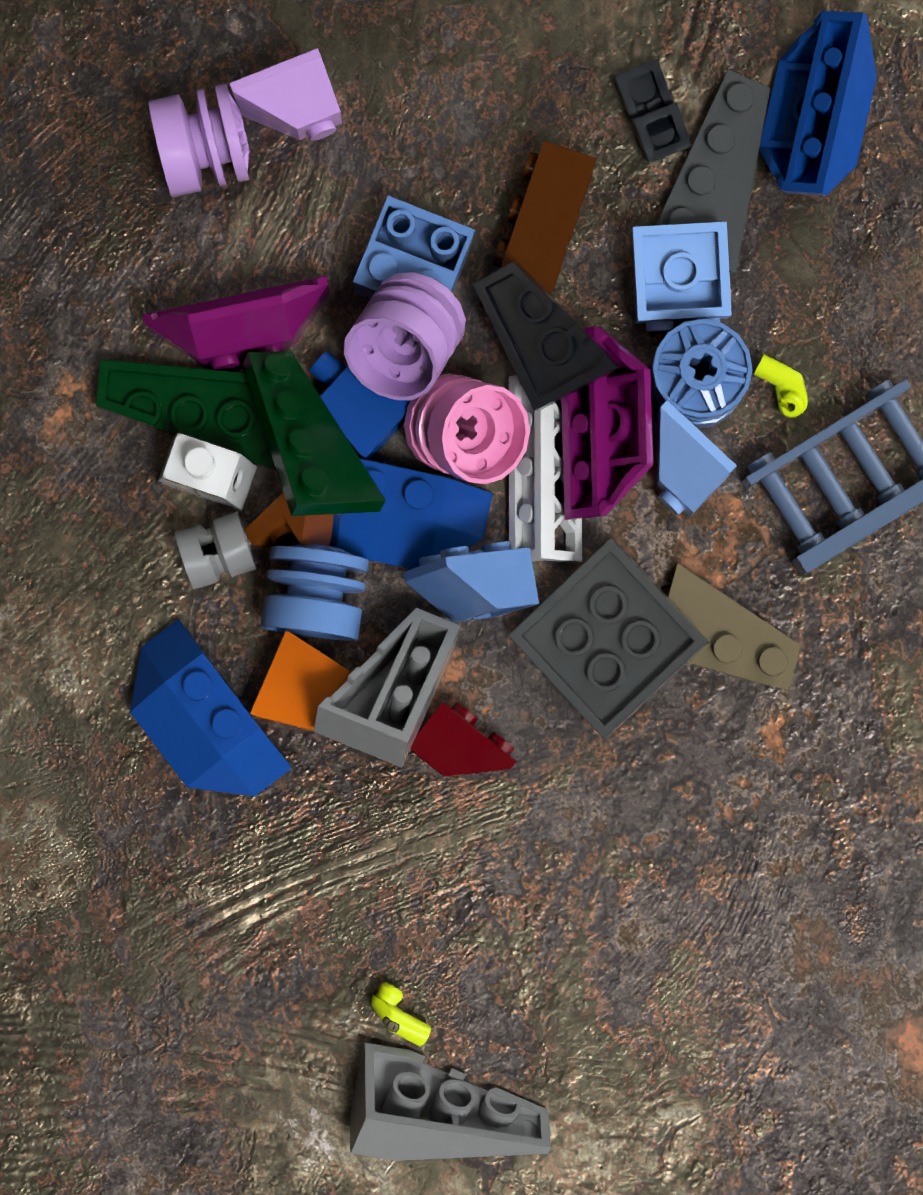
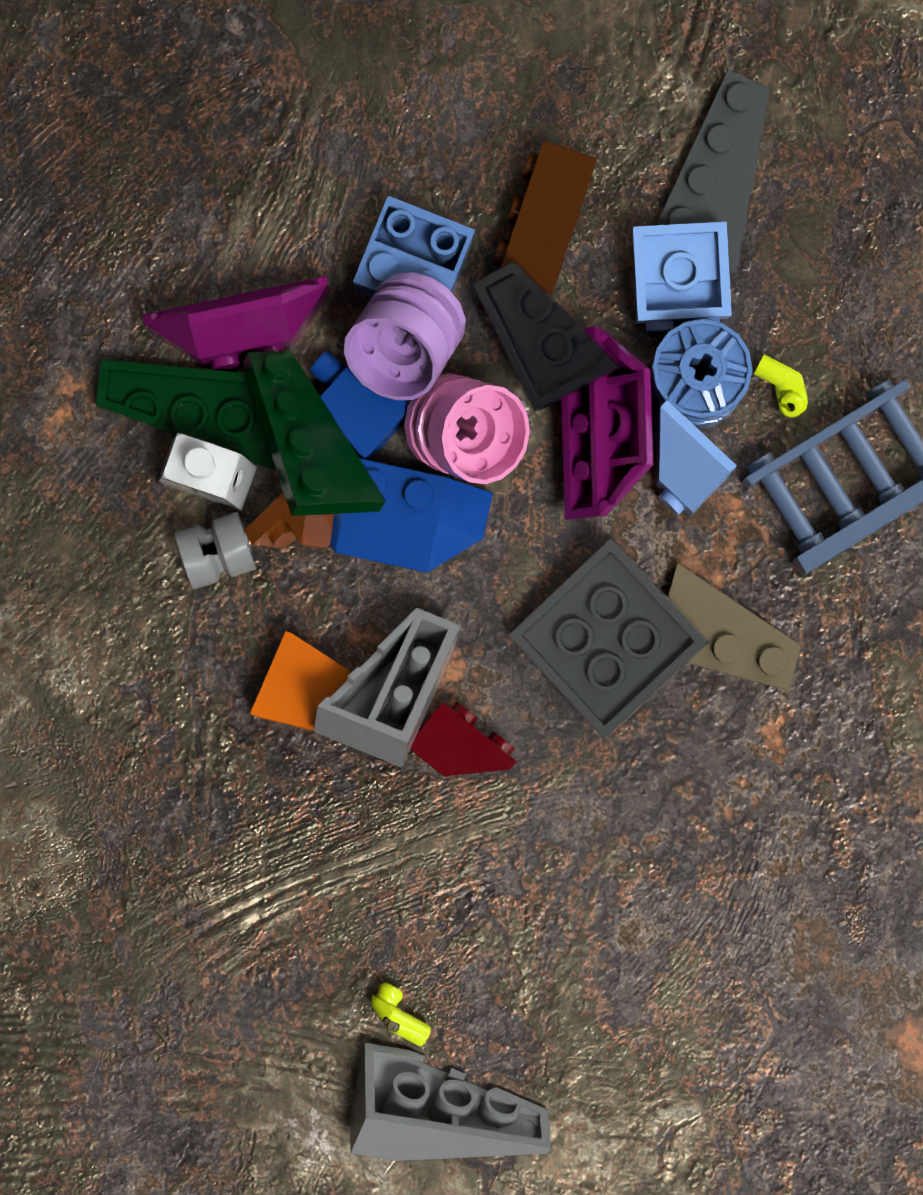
(199, 140): lavender wheel -> none
(200, 719): blue wedge -> none
(291, 98): lavender slope -> none
(314, 592): medium blue wheel -> none
(476, 582): medium blue slope -> none
(532, 498): white fence -> none
(652, 111): black slope -> none
(820, 104): blue wedge -> none

